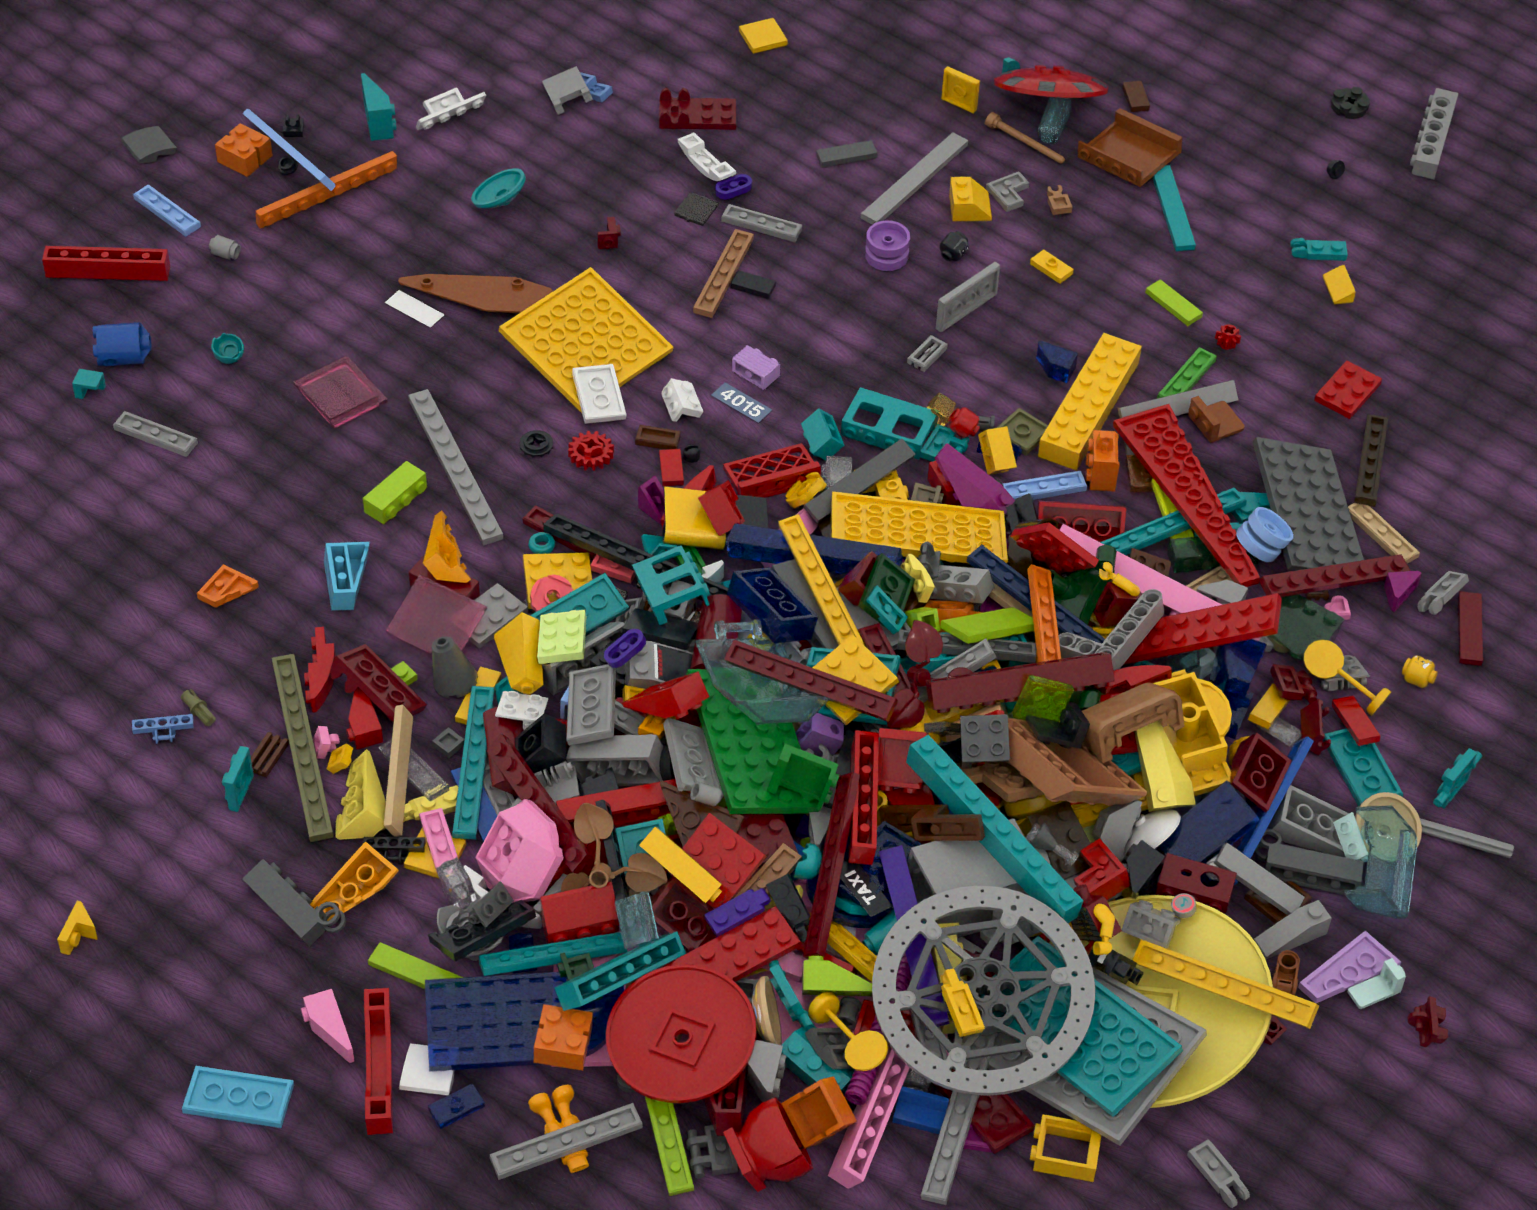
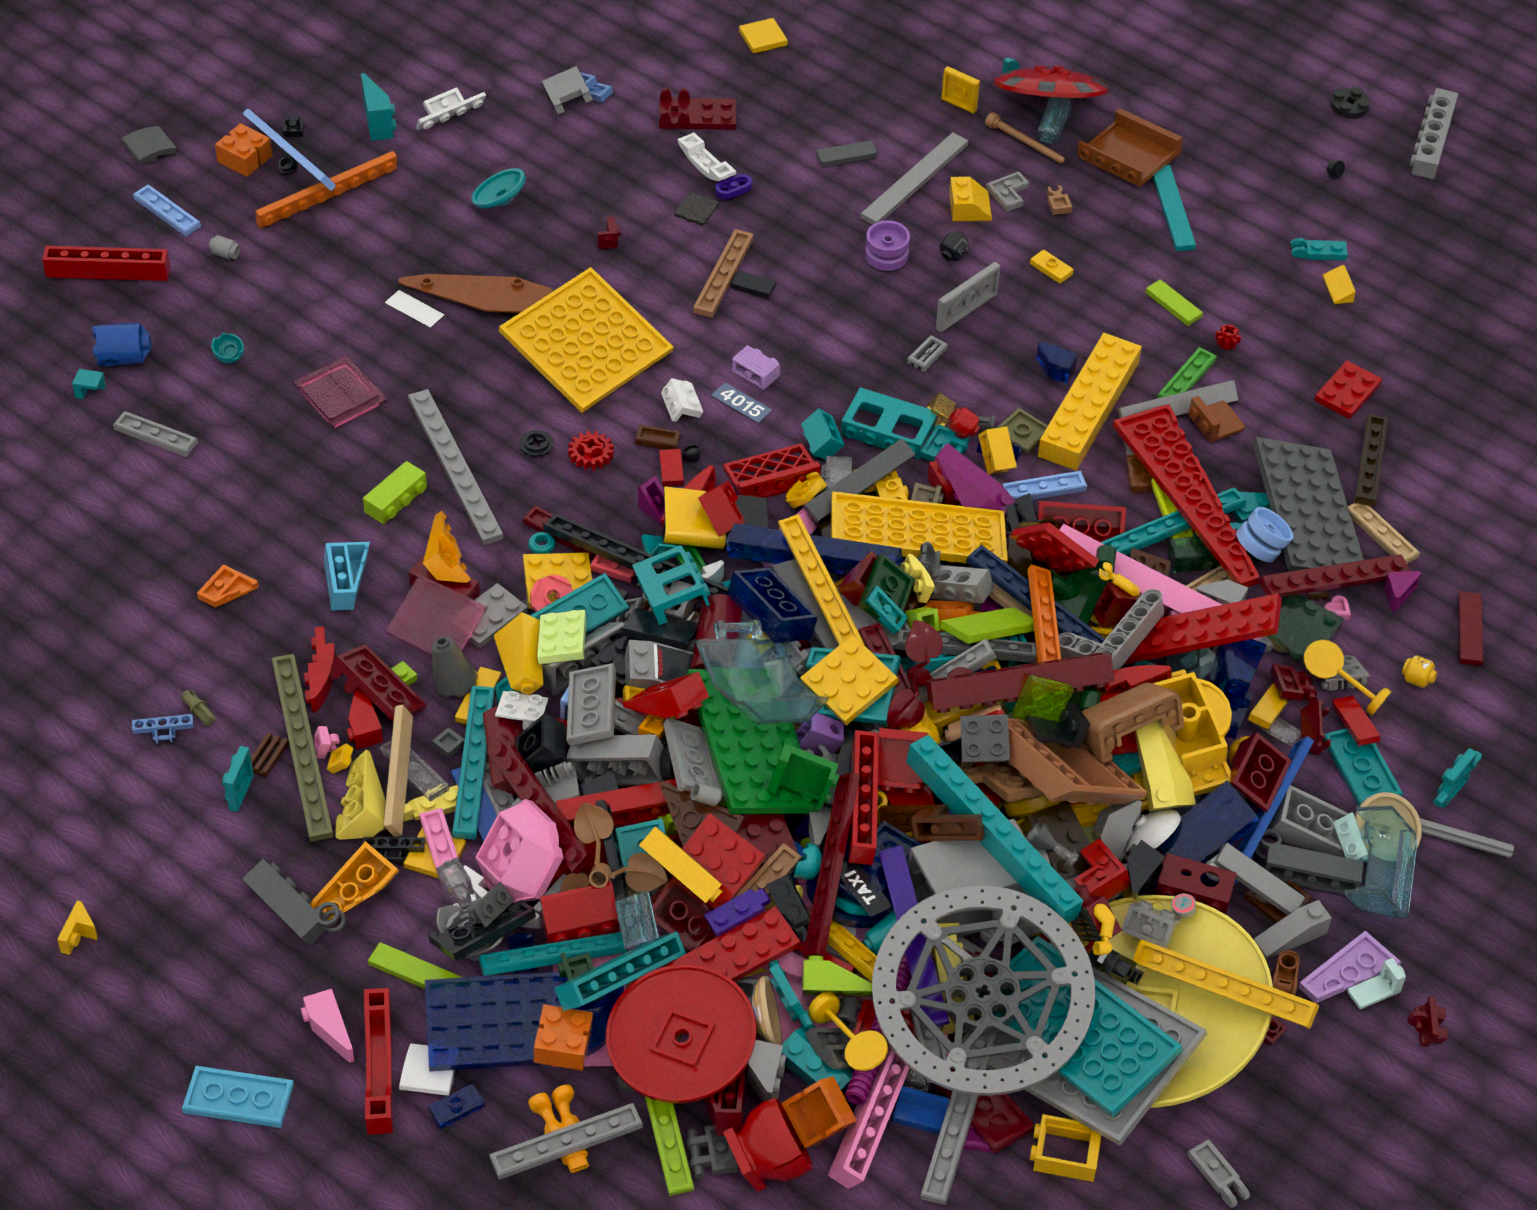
(599, 393): white tile -> none
(625, 648): dark purple plate -> none
(761, 223): light grey tile -> none
(811, 680): dark red plate -> none
(943, 728): clear smoke tile -> none
(961, 1004): yellow hinge -> none
(1102, 461): orange hinge -> none
(1136, 96): reddish brown tile -> none
(1442, 592): light grey hinge -> none

